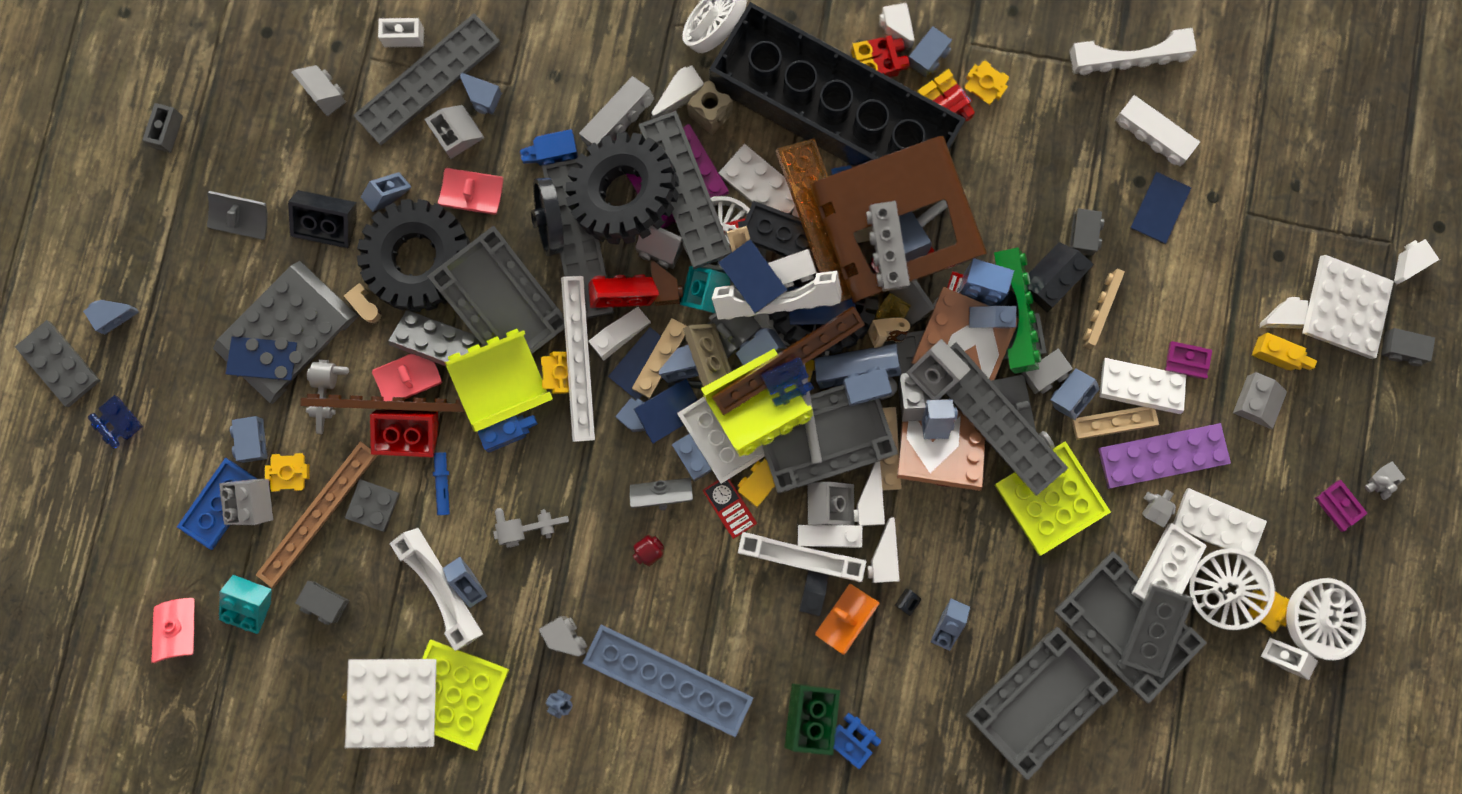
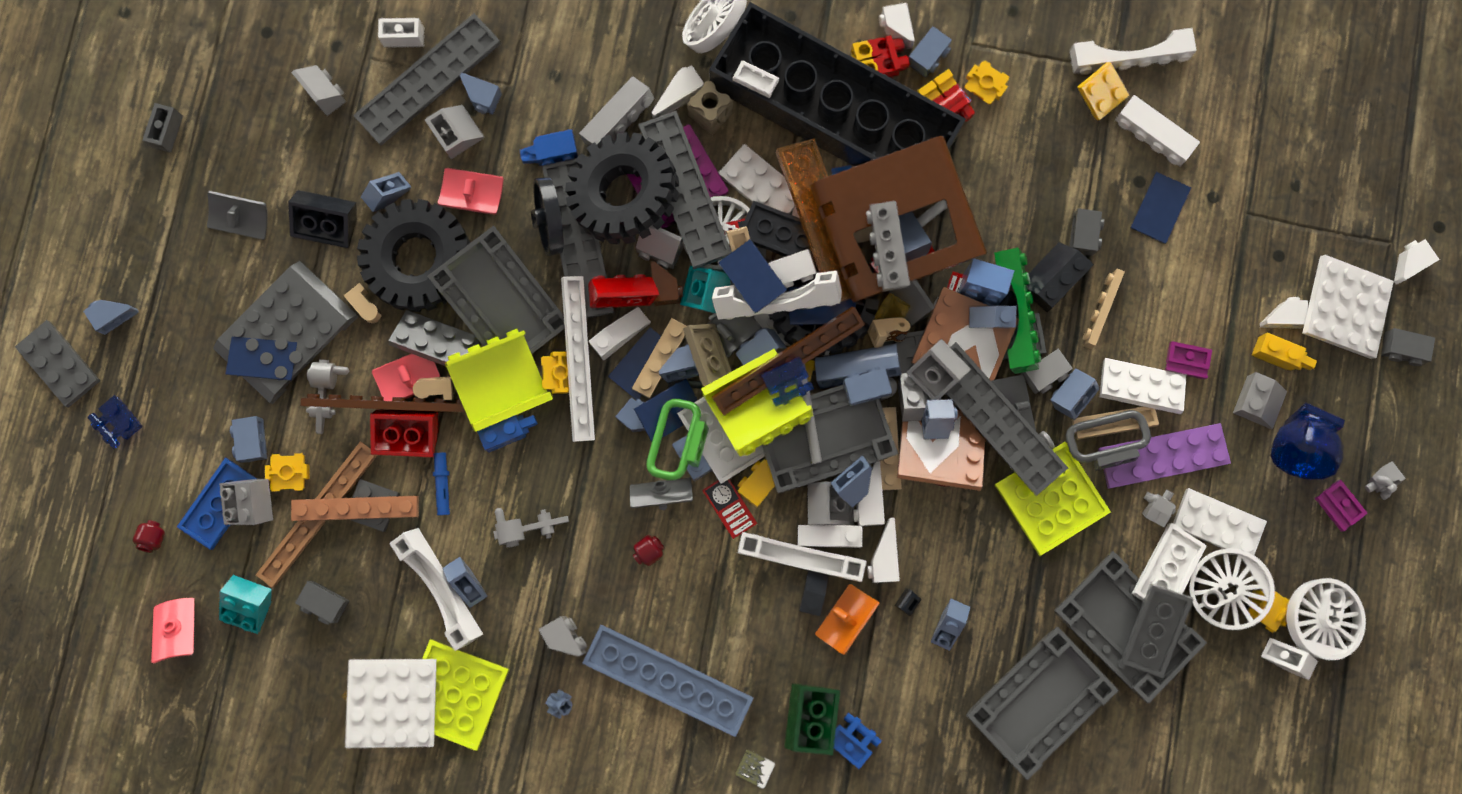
(148, 536): none -> dark red head
(355, 508): none -> nougat plate
(434, 386): none -> tan leg
(694, 442): none -> bright green bar
(755, 79): none -> white plate
(755, 769): none -> sticker
(854, 482): none -> sand blue slope
(1103, 91): none -> yellow plate
(1113, 456): none -> dark grey bar
(1309, 444): none -> clear blue plate

